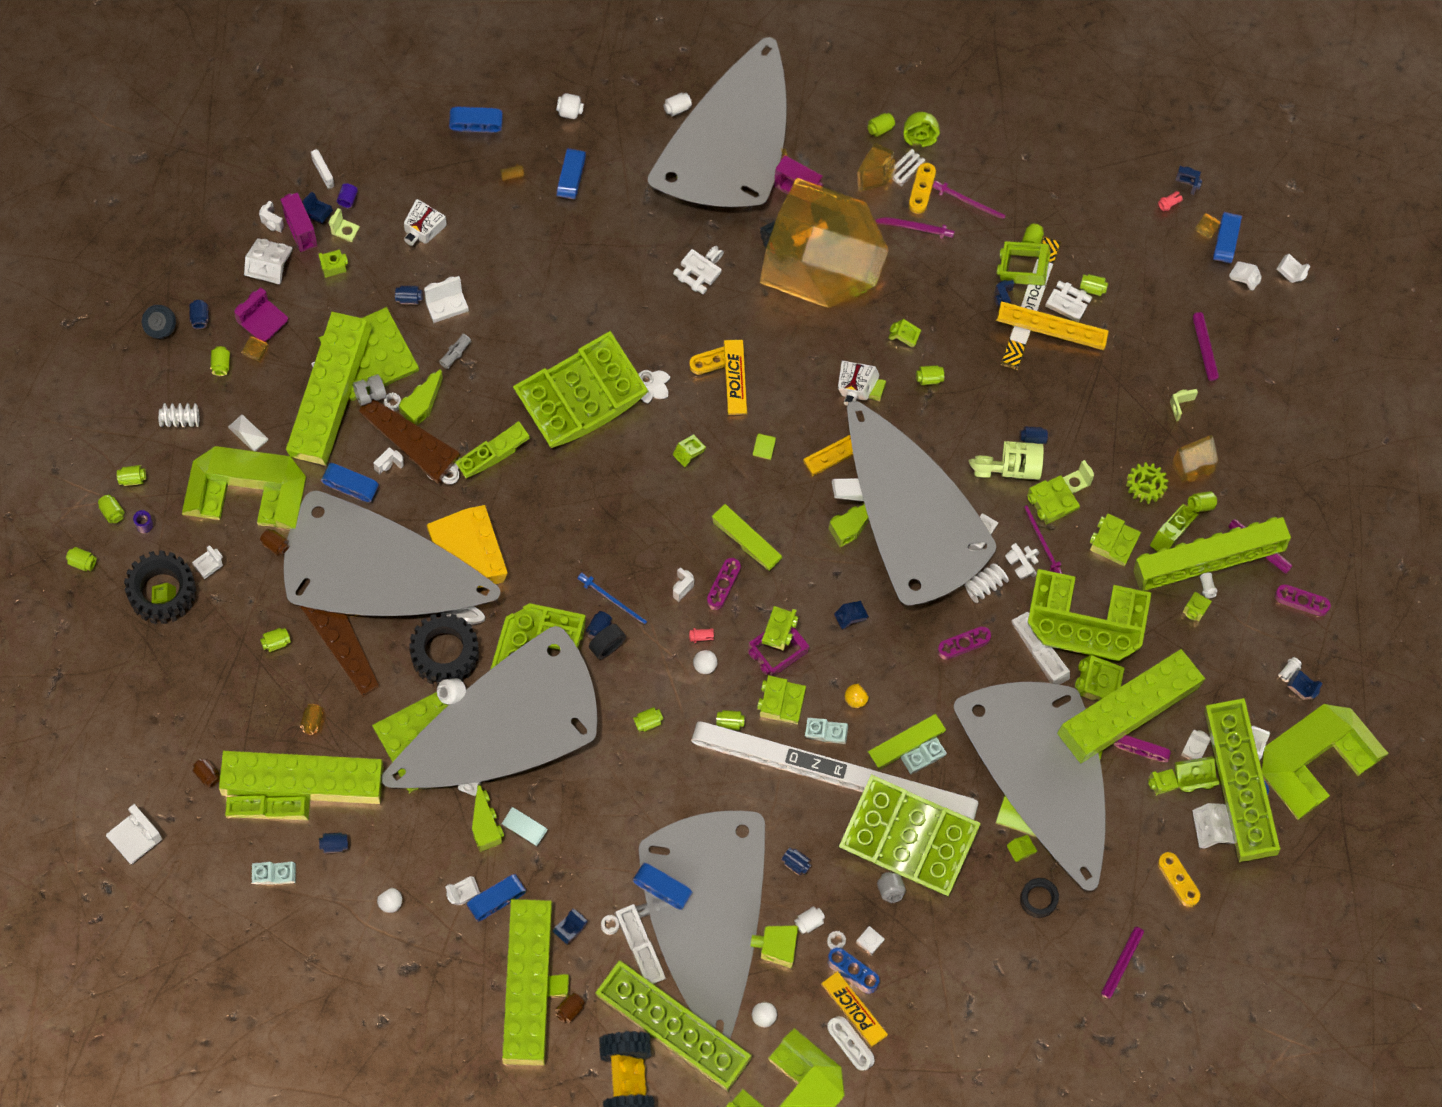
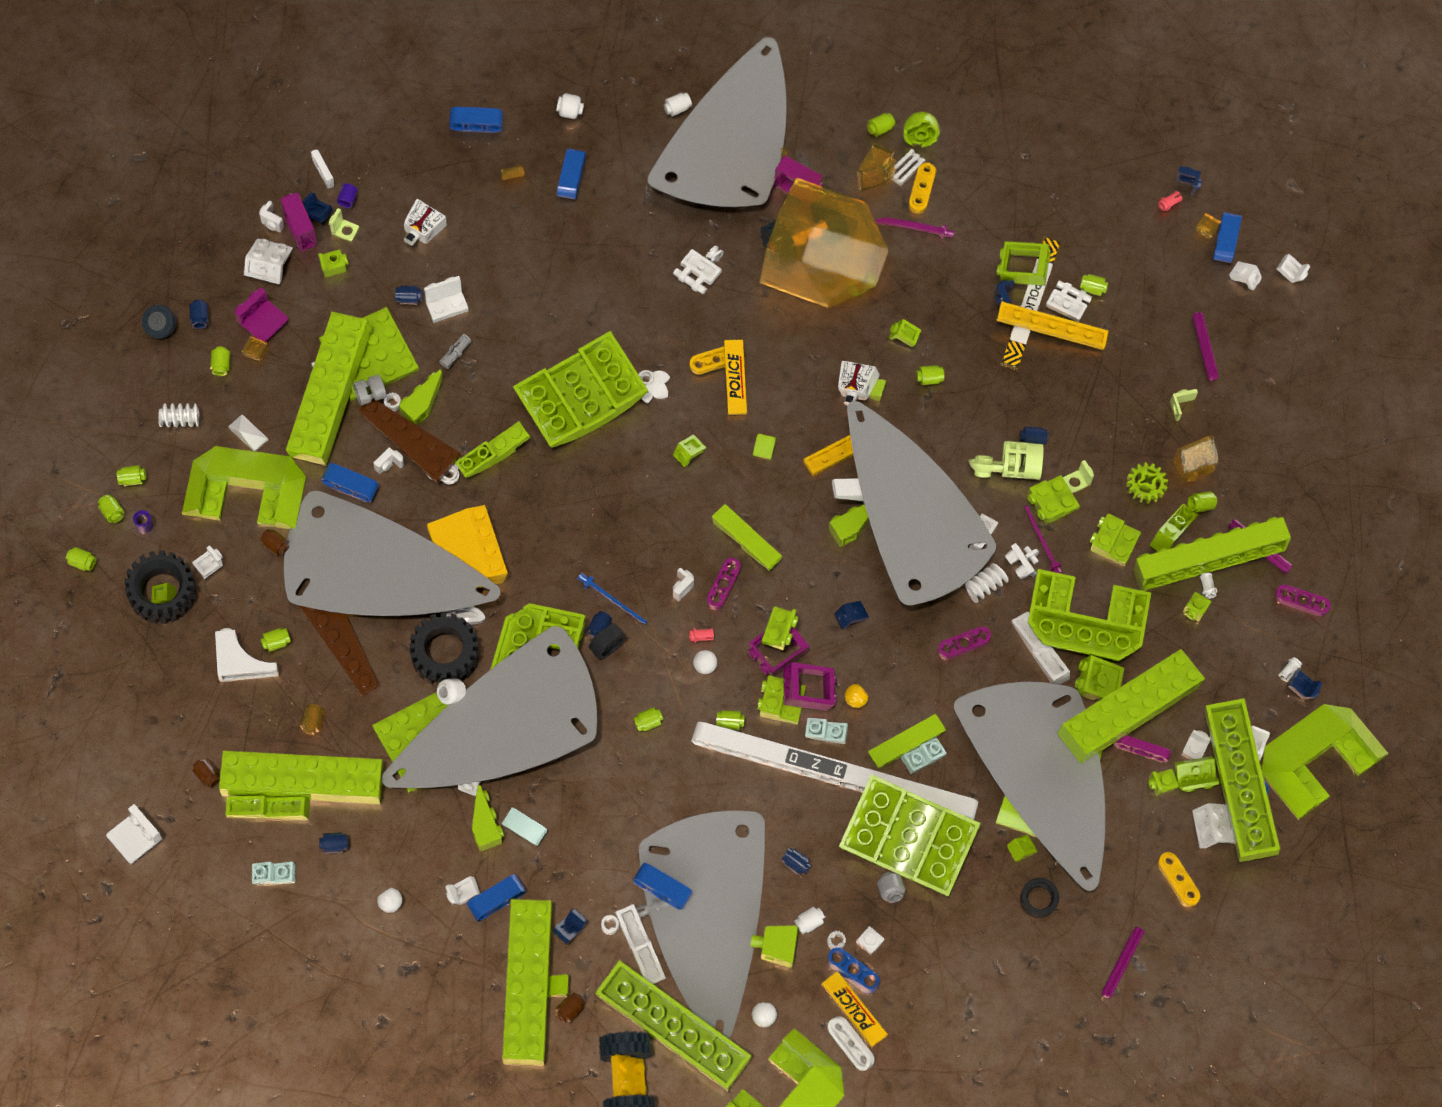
(235, 663): none -> white arch
(791, 686): none -> magenta window
(943, 188): magenta sword -> none
(1033, 234): lime brick -> none

